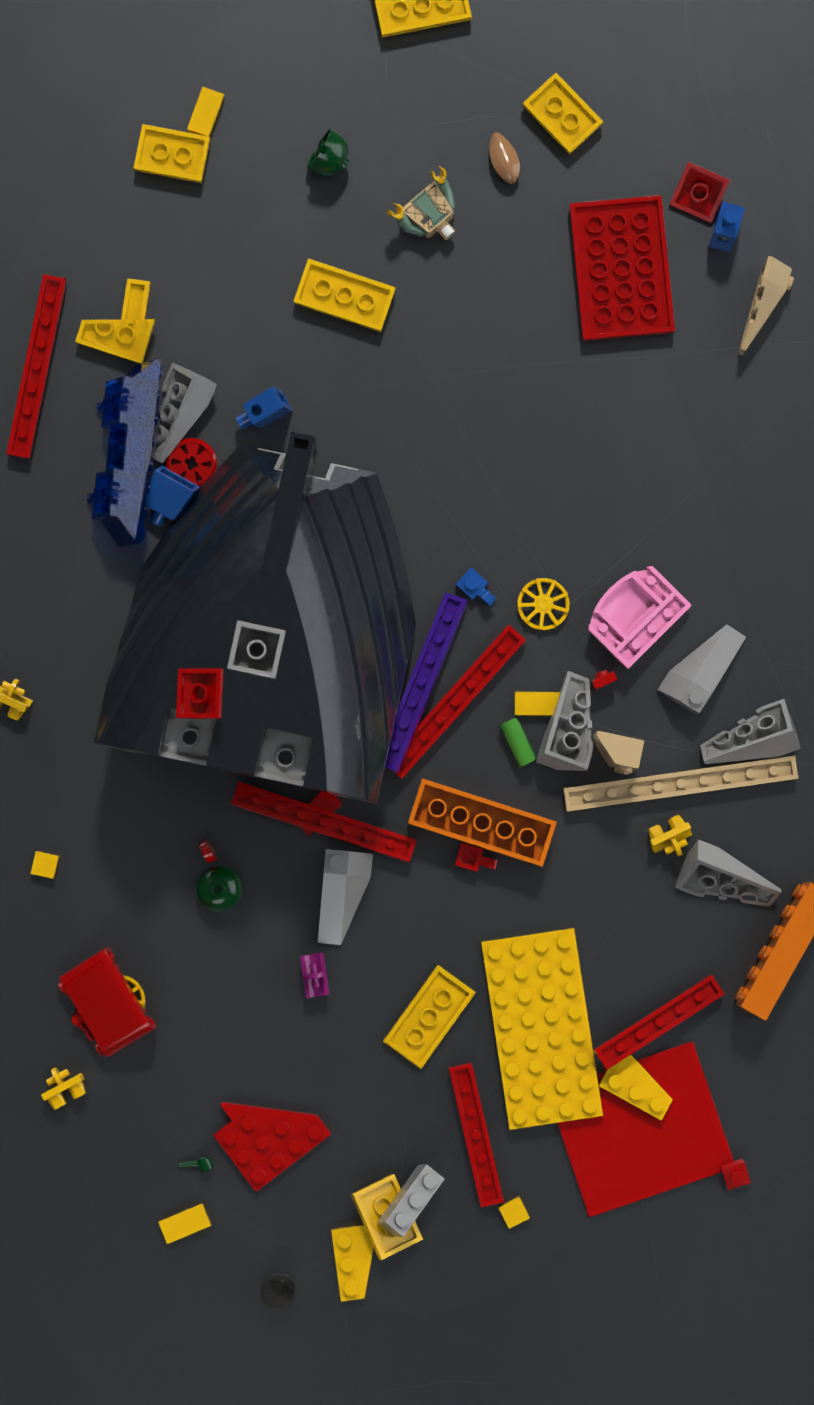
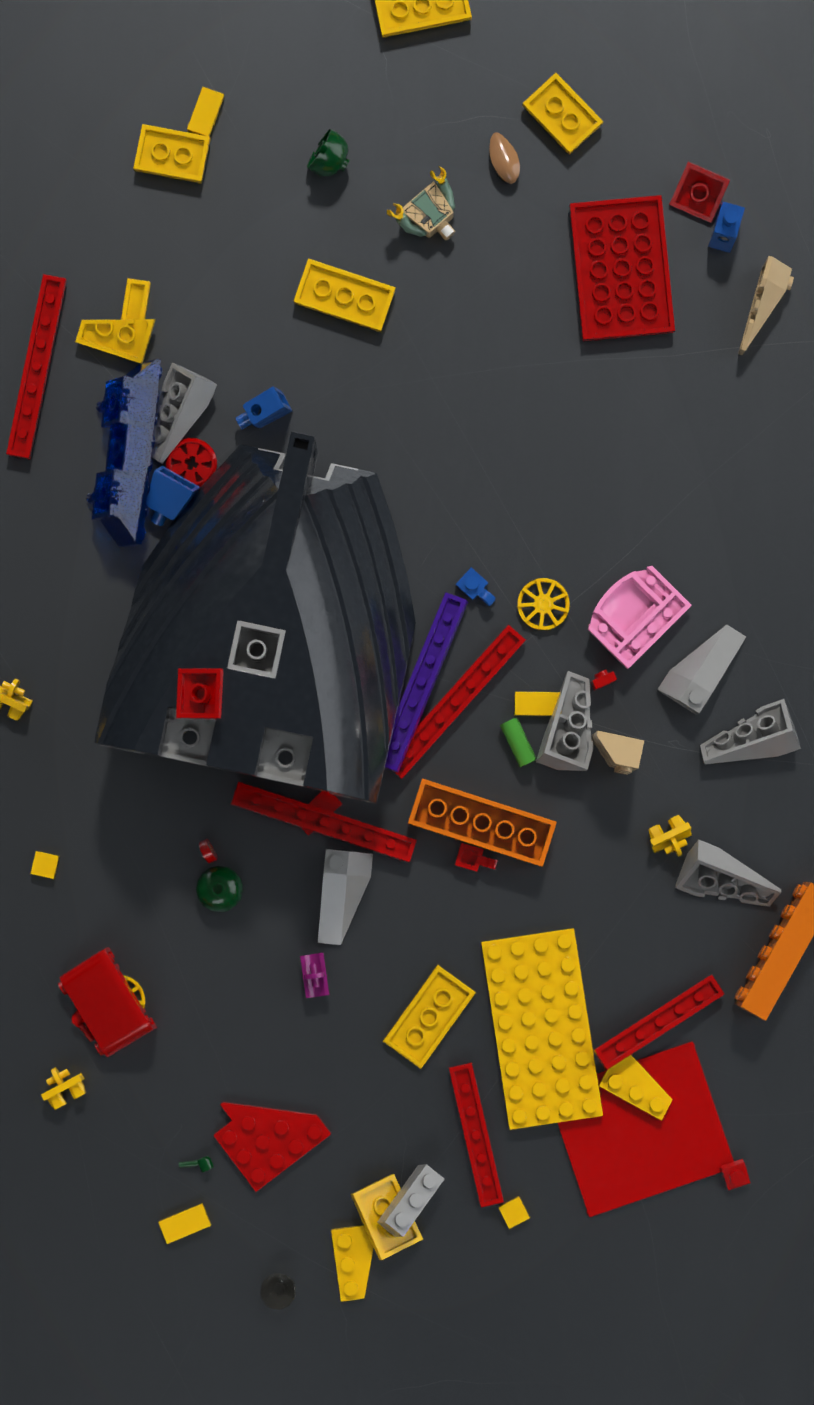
(680, 783): tan plate -> none

